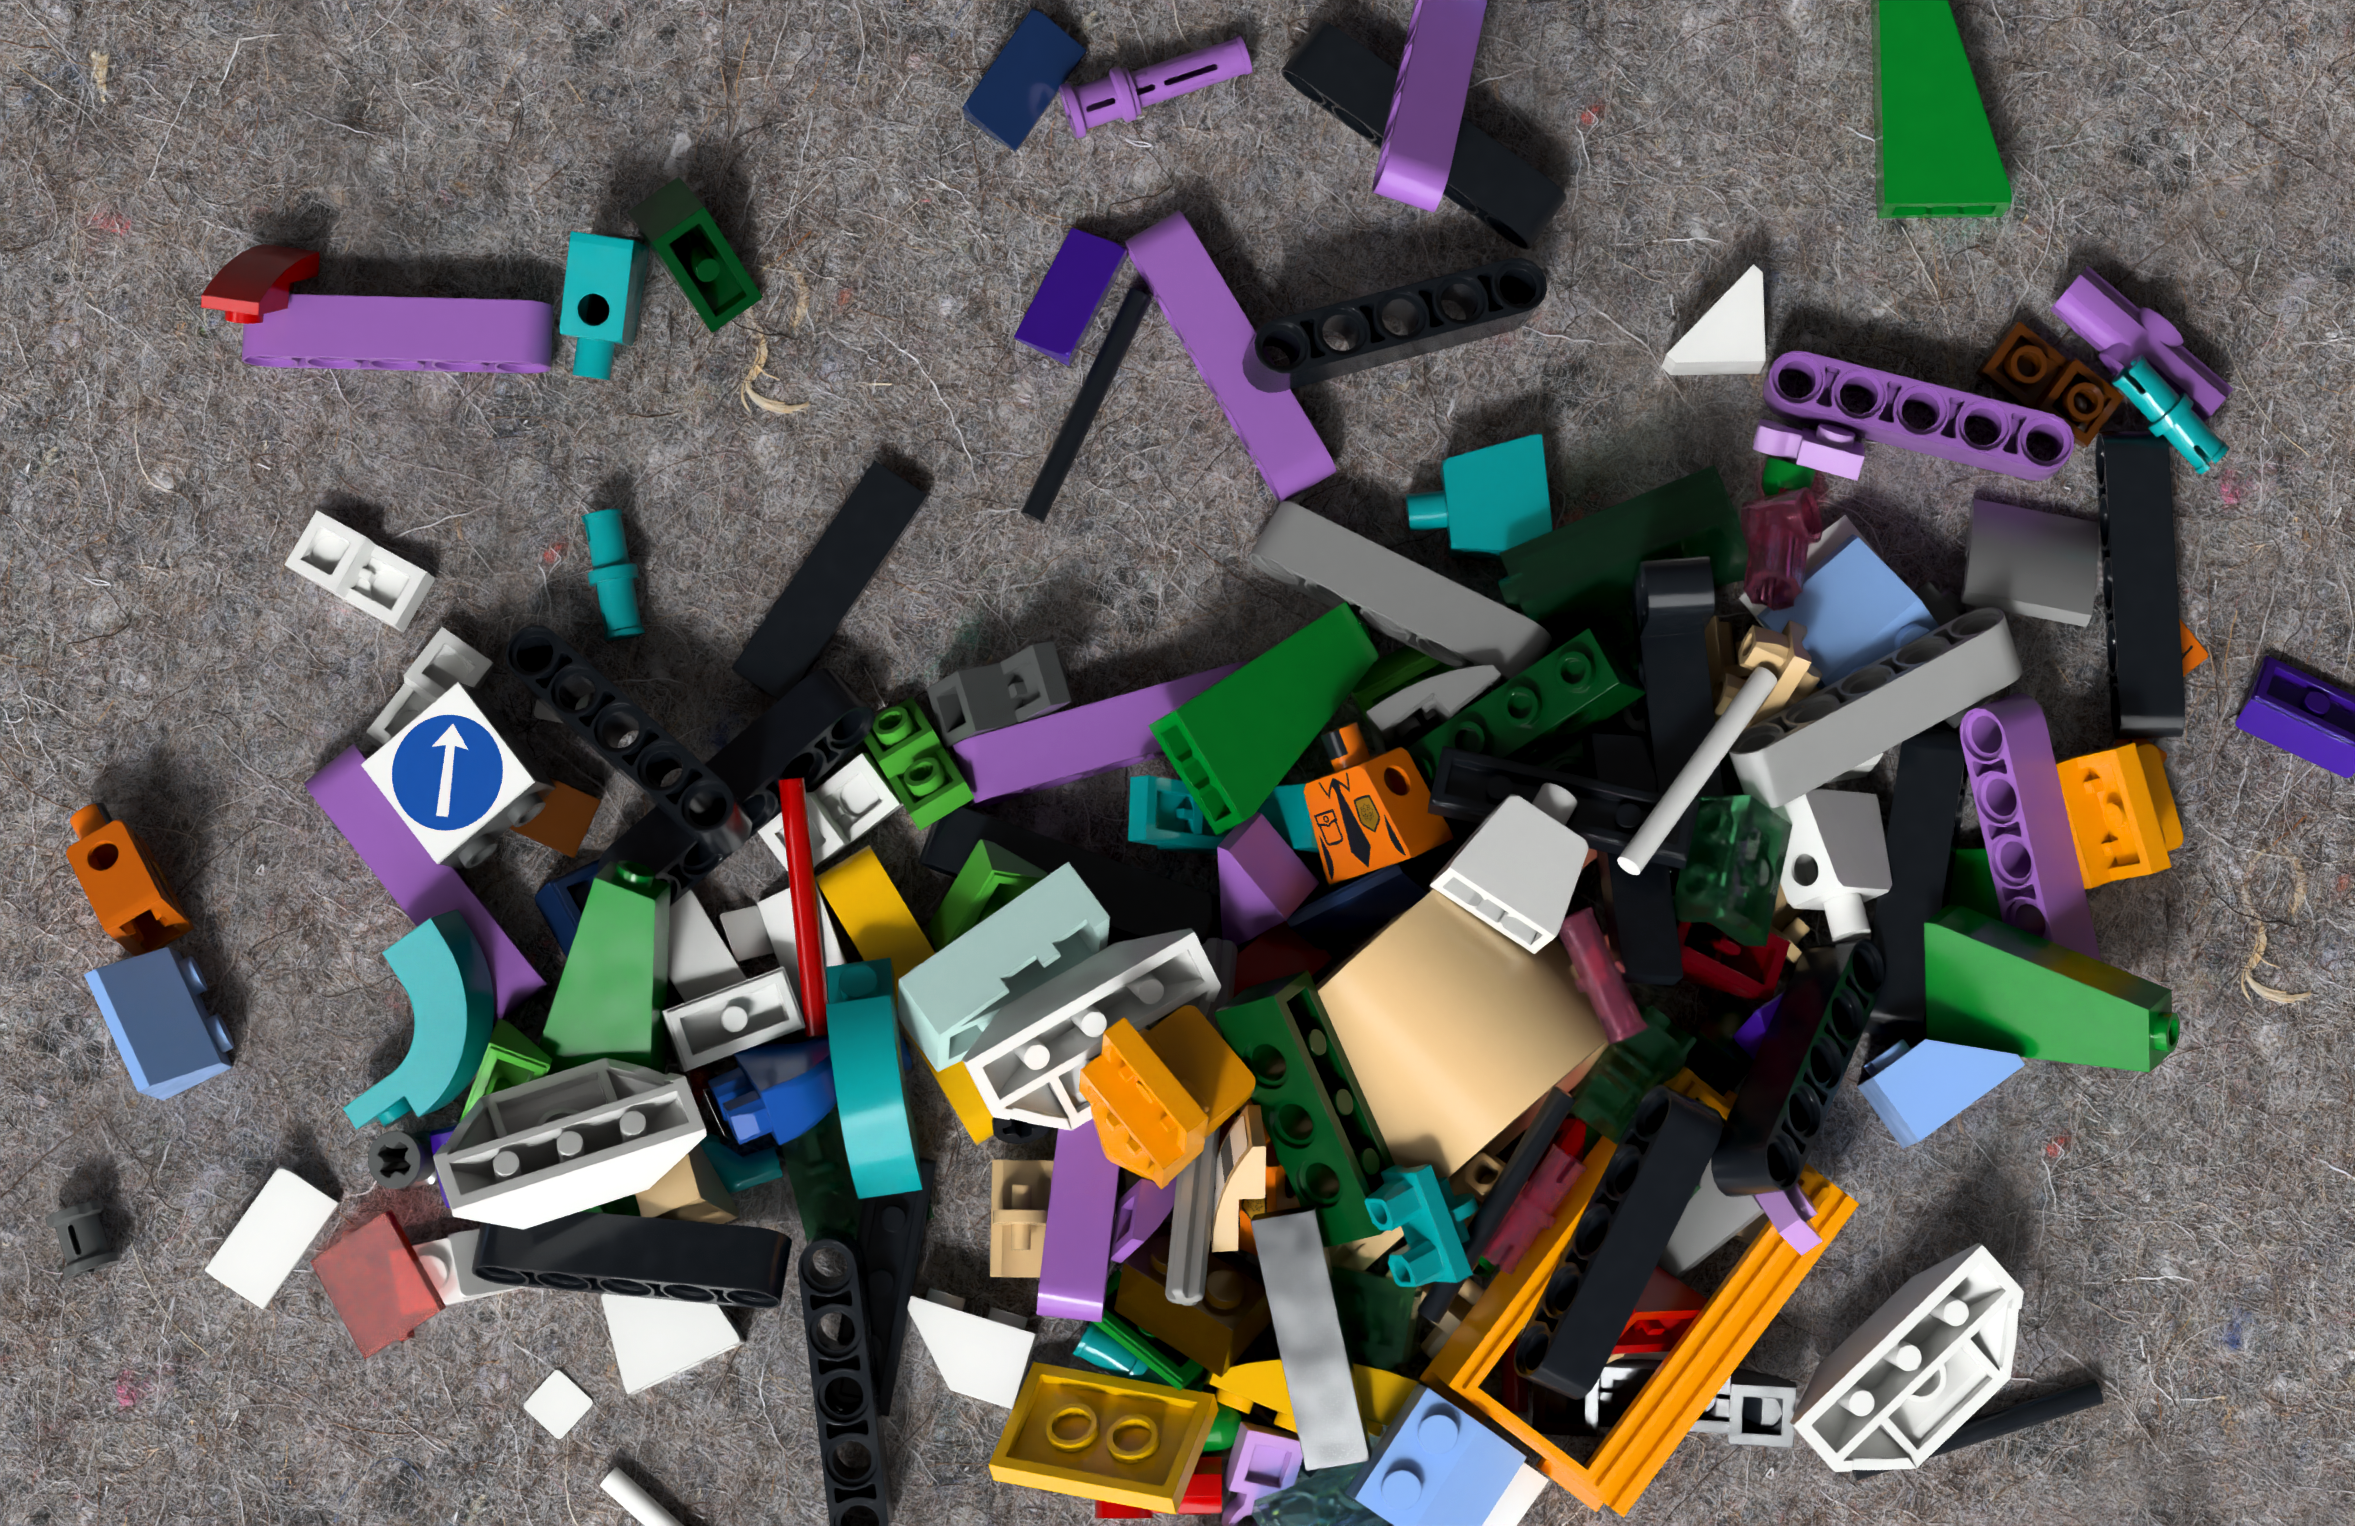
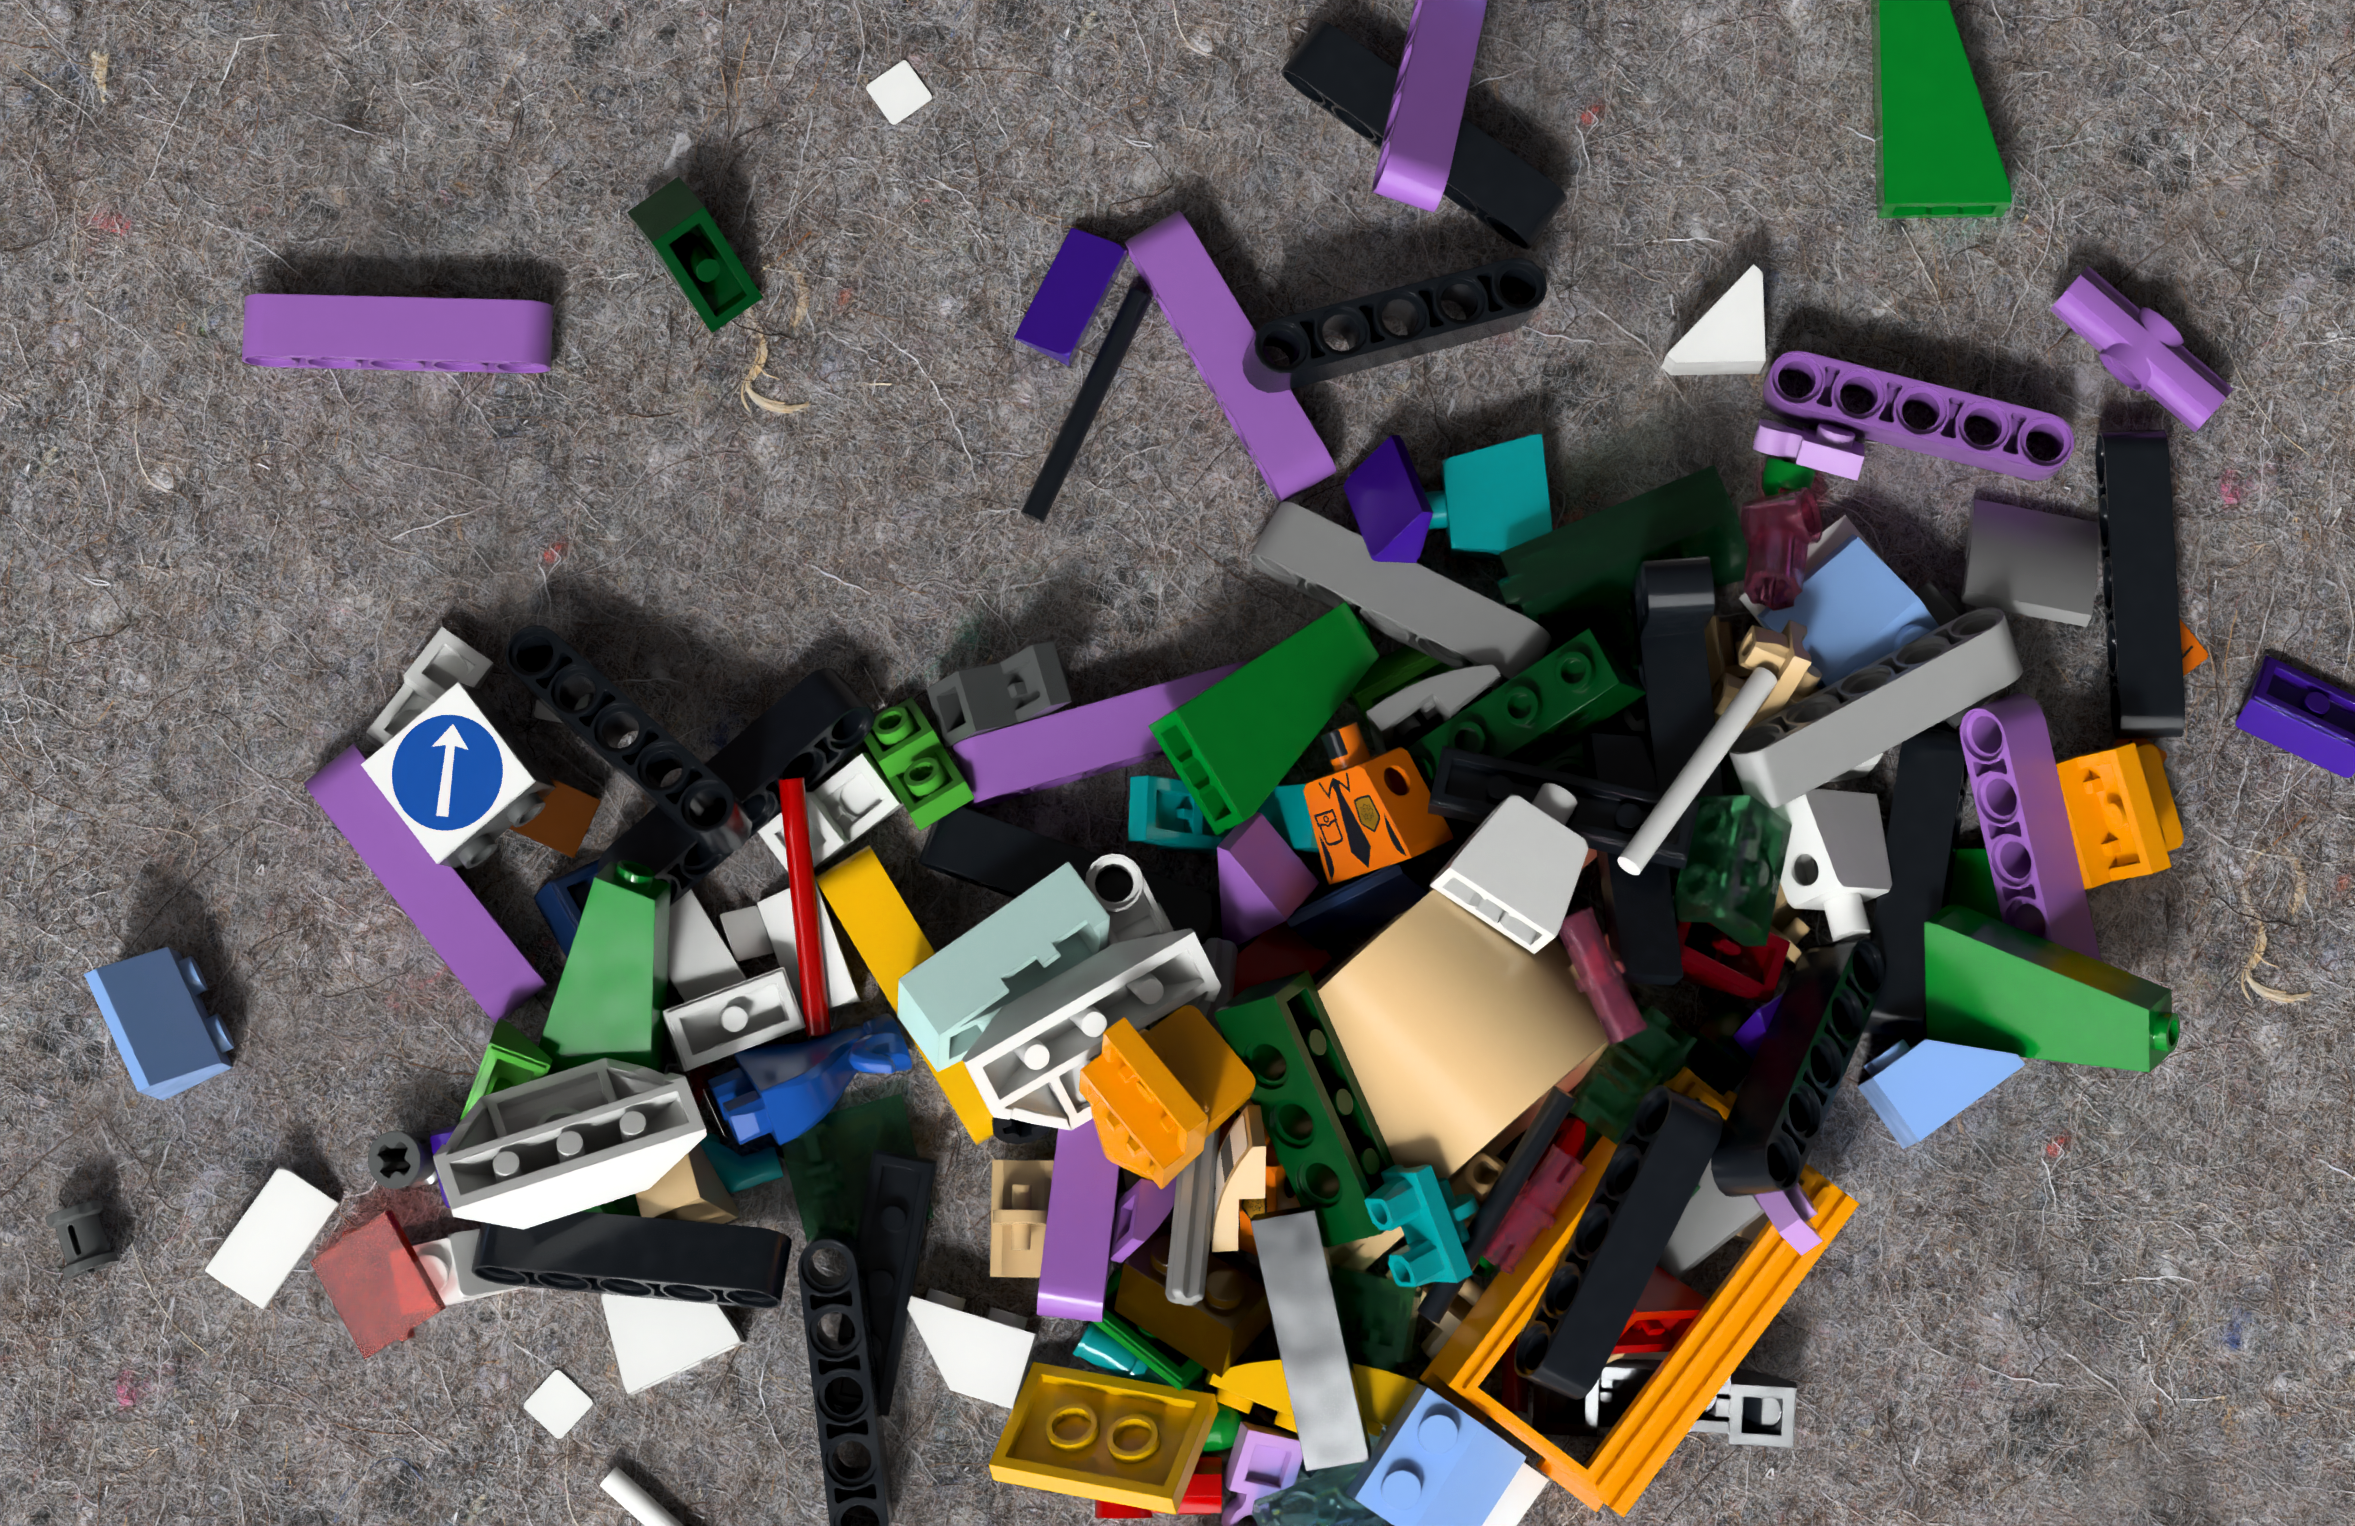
(124, 882): orange torso -> none
(259, 282): red slope -> none
(360, 571): white slope -> none
(452, 1022): arch -> none
(597, 271): teal torso -> none
(613, 574): teal pin -> none
(830, 582): black tile -> none
(871, 1079): teal arch -> none
(899, 92): none -> white sticker
(981, 888): bright green slope -> none
(1023, 80): dark blue slope -> none
(1117, 93): medium lavender pin -> none
(1135, 915): none -> white piece
(1390, 503): none -> dark purple slope
(1915, 1367): white wedge -> none
(2015, 1418): black piece -> none
(2044, 380): reddish brown slope -> none
(2170, 414): teal pin -> none

